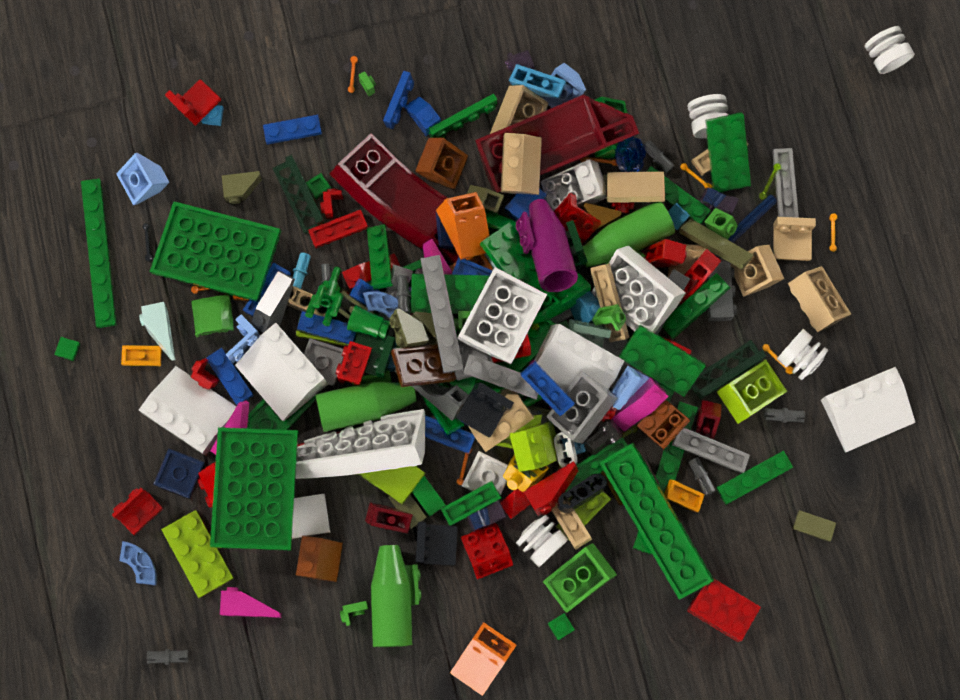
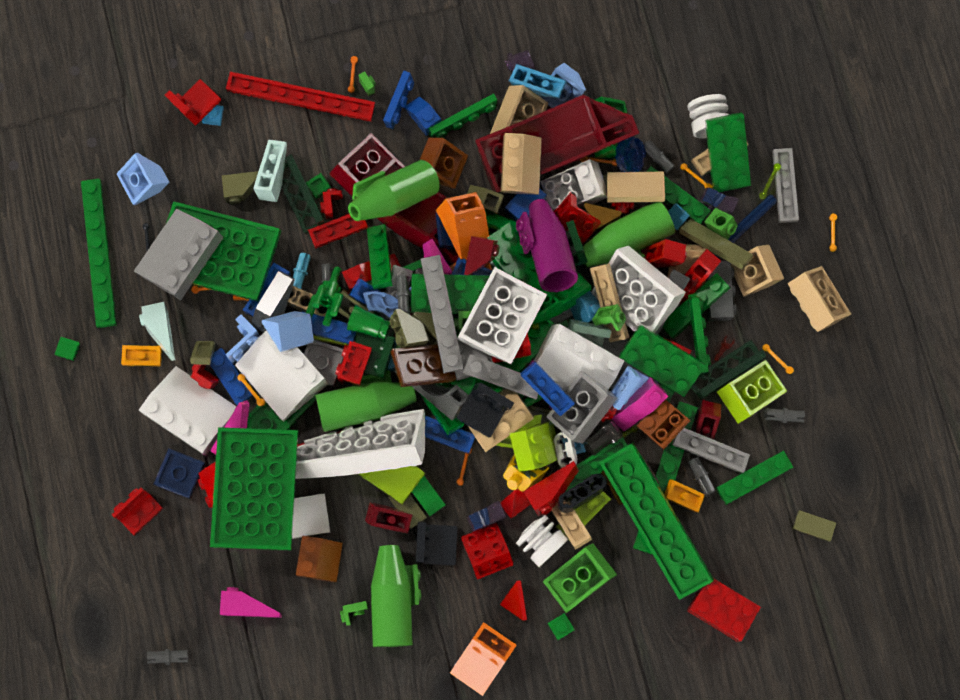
(140, 562): medium blue tile -> none
(179, 253): none -> light grey slope
(199, 561): lime plate -> none
(203, 352): none -> olive tile
(212, 315): bright green slope -> none
(260, 402): none -> light orange hinge
(271, 171): none -> light aqua slope
(290, 330): none -> light blue slope
(292, 129): blue plate -> none
(300, 96): none -> red plate
(390, 194): none -> bright green piece
(471, 503): green plate -> none
(480, 253): none -> dark red slope
(485, 470): white tile -> none
(515, 602): none -> red slope
(698, 324): none -> green plate
(723, 348): none -> clear red hand
(793, 238): tan bracket -> none
(802, 354): white wheel -> none
(869, 409): white slope -> none
(889, 50): white wheel -> none

